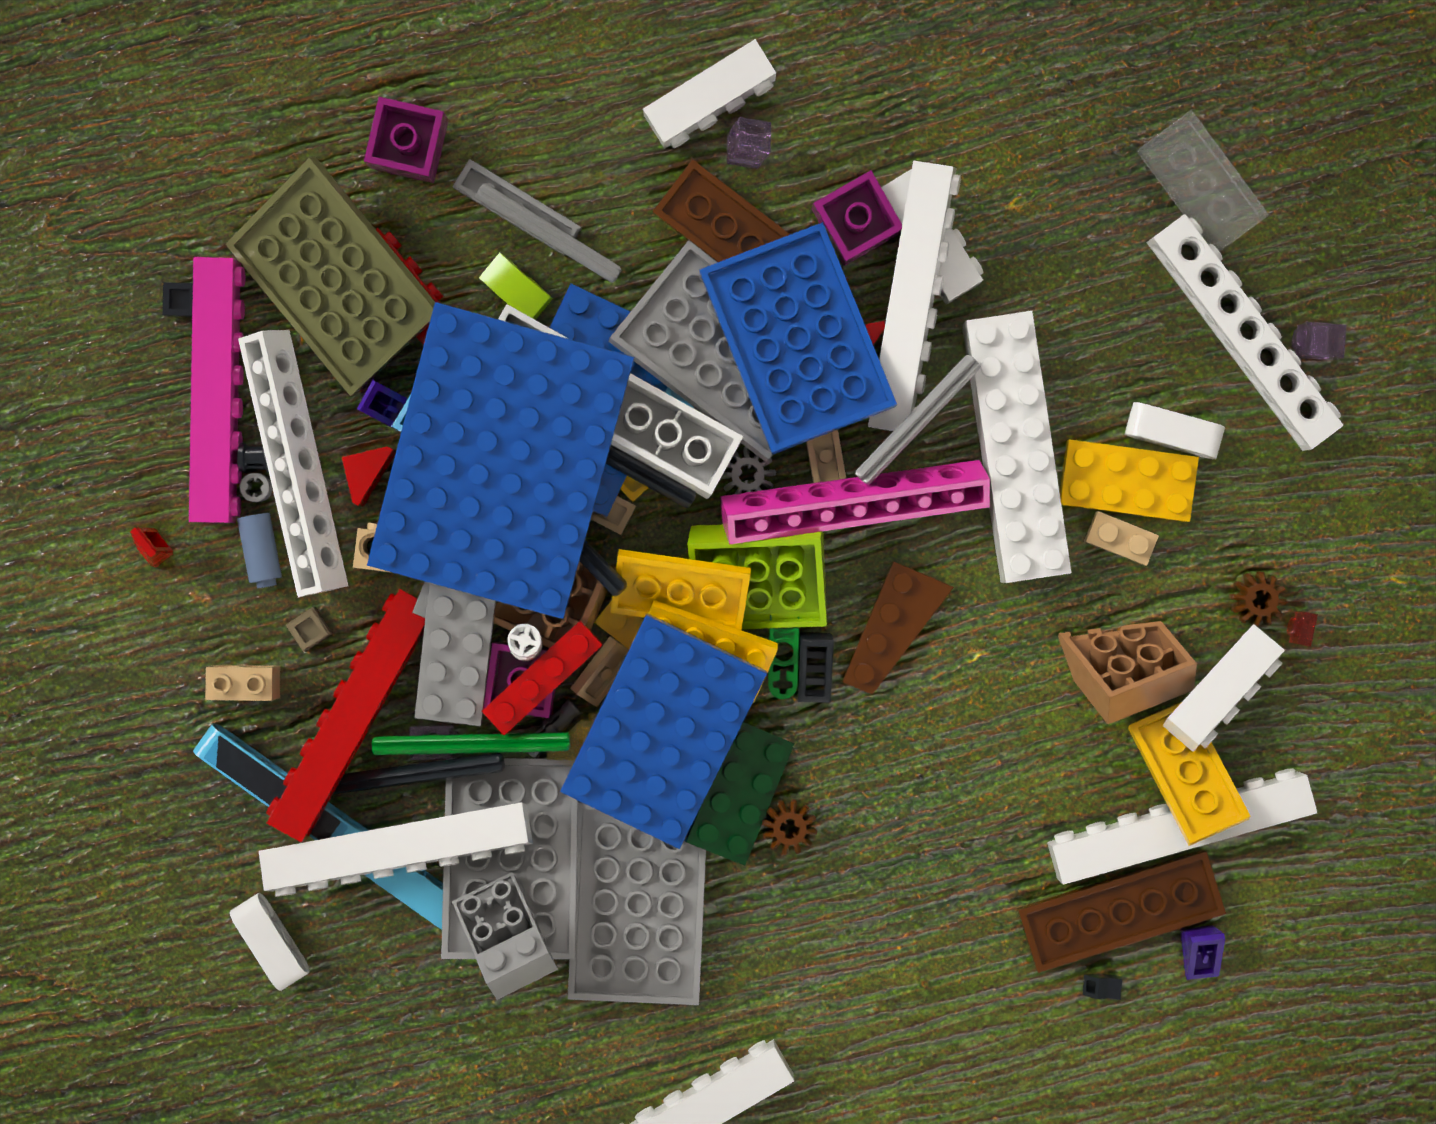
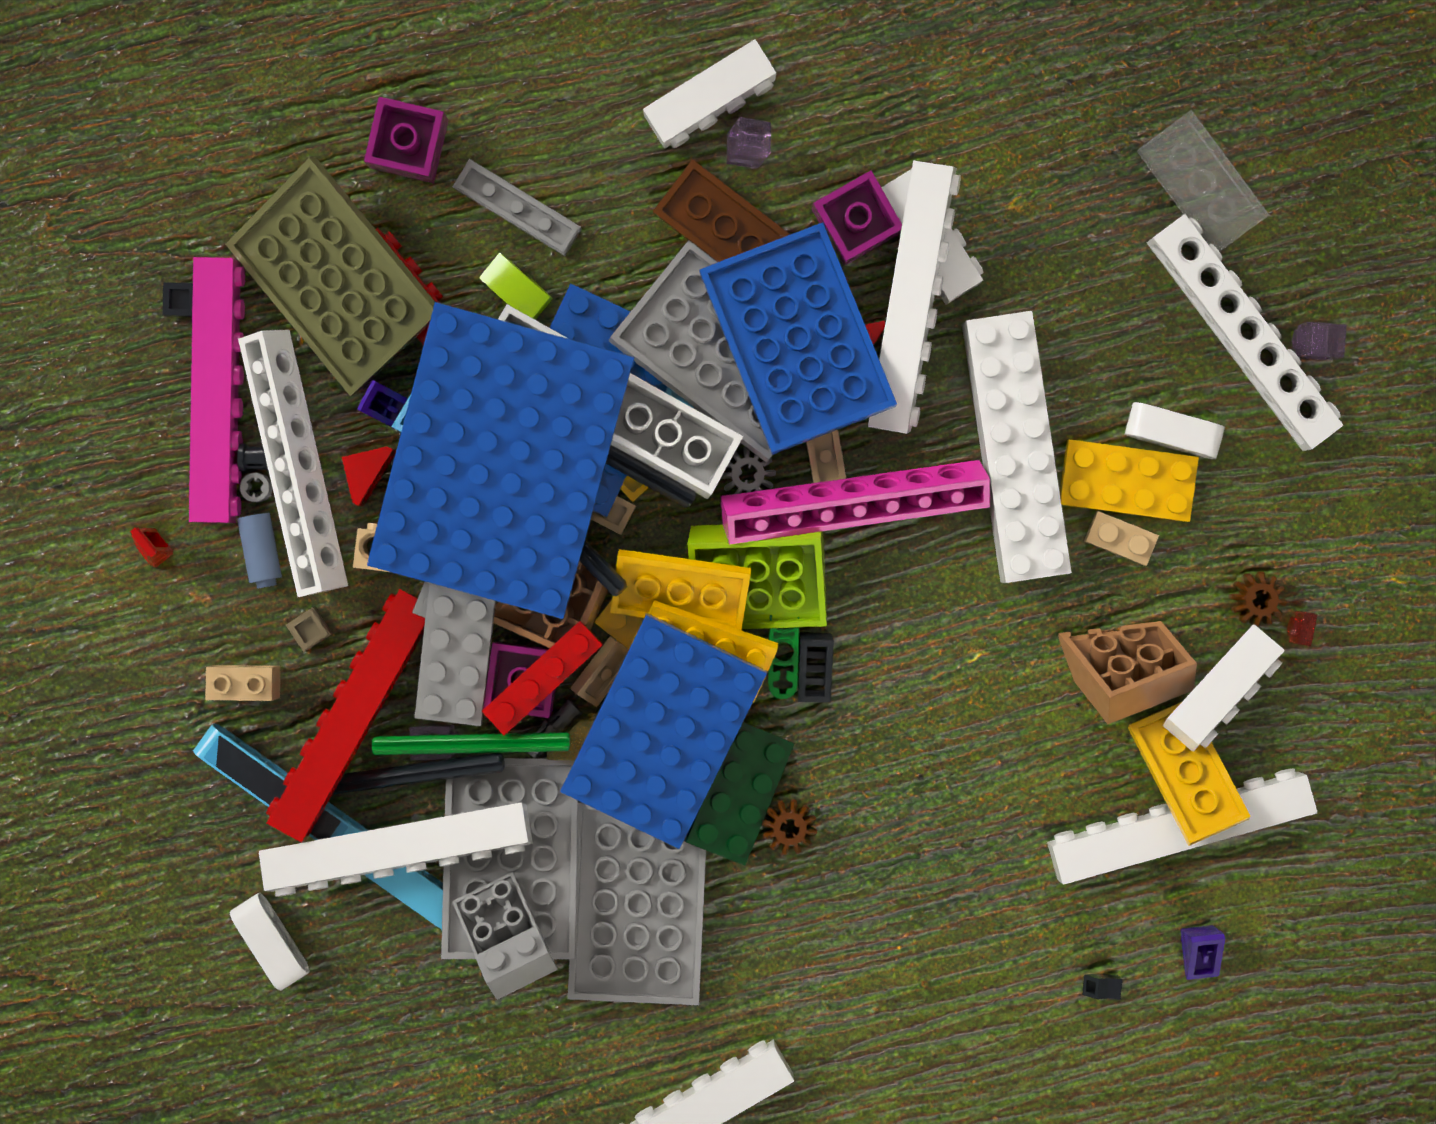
(525, 635): white wheel -> none
(548, 233): light grey axle -> none
(896, 619): reddish brown wing -> none
(918, 419): light grey axle -> none
(1121, 911): reddish brown plate -> none

